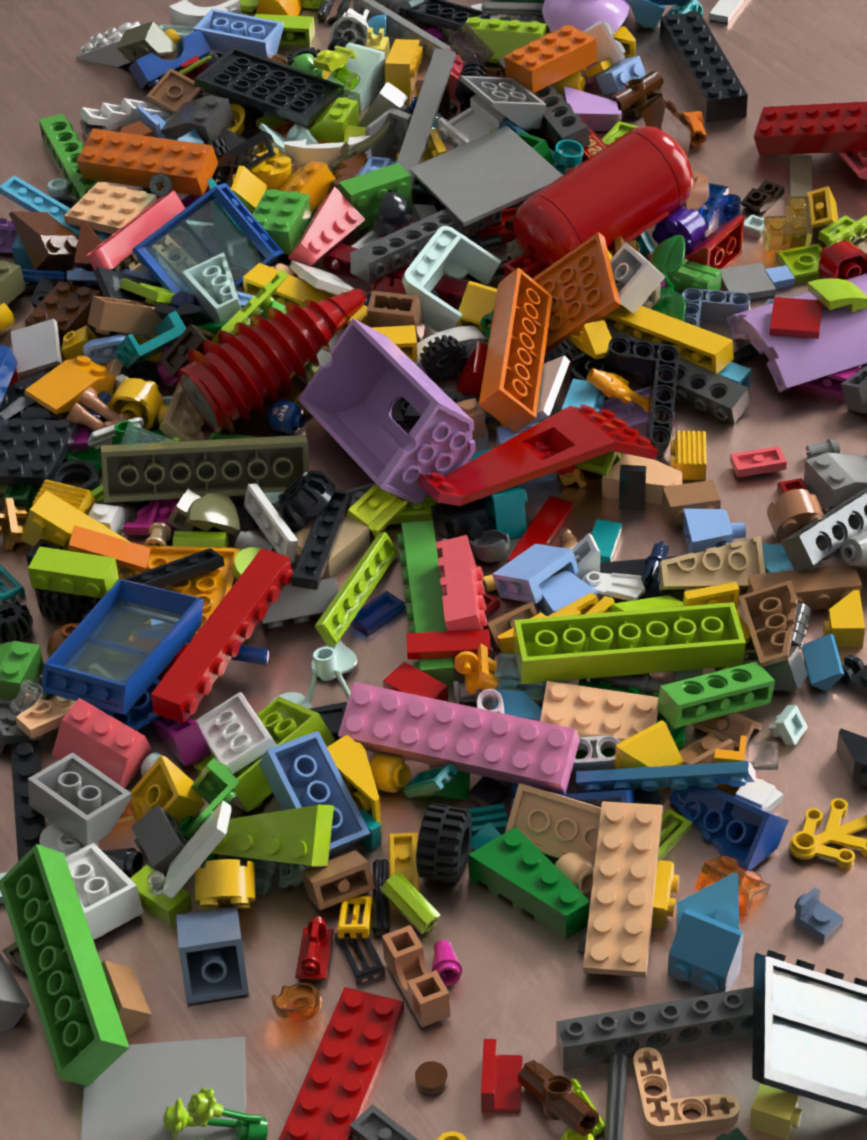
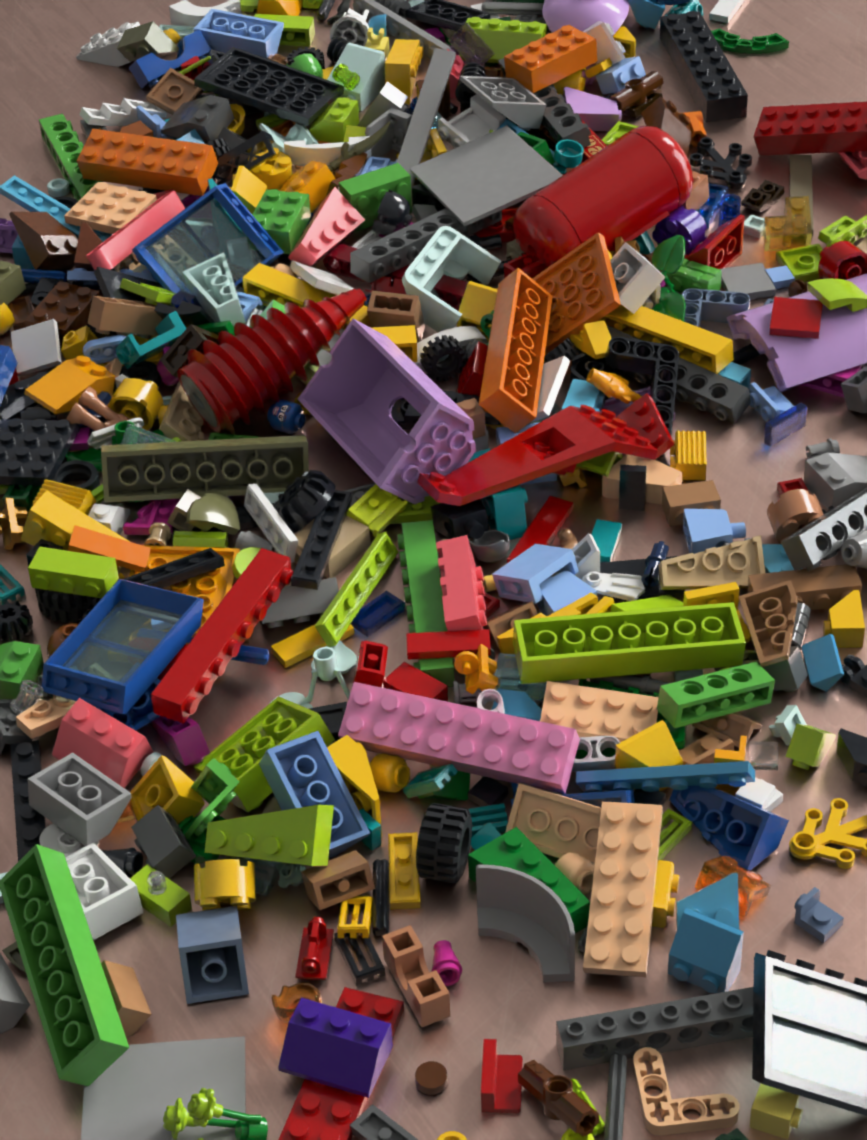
(21, 309): none -> reddish brown tile
(162, 180): clear light blue cone -> none
(197, 849): white tile -> none
(235, 733): white tile -> none
(255, 304): lime wing -> none
(302, 645): none -> yellow tile
(331, 60): neon yellow plate -> none
(335, 1047): none -> dark purple slope
(371, 663): none -> red brick
(410, 903): lime axle -> none
(527, 912): none -> light grey panel
(647, 420): none -> red wing
(734, 178): none -> black plant
(757, 45): none -> green tile
(758, 461): coral plate -> none
(768, 402): none -> light blue bracket
(785, 424): none -> clear blue tile
(797, 287): none -> reddish brown hinge
(809, 746): none -> lime slope
(822, 207): yellow slope -> none

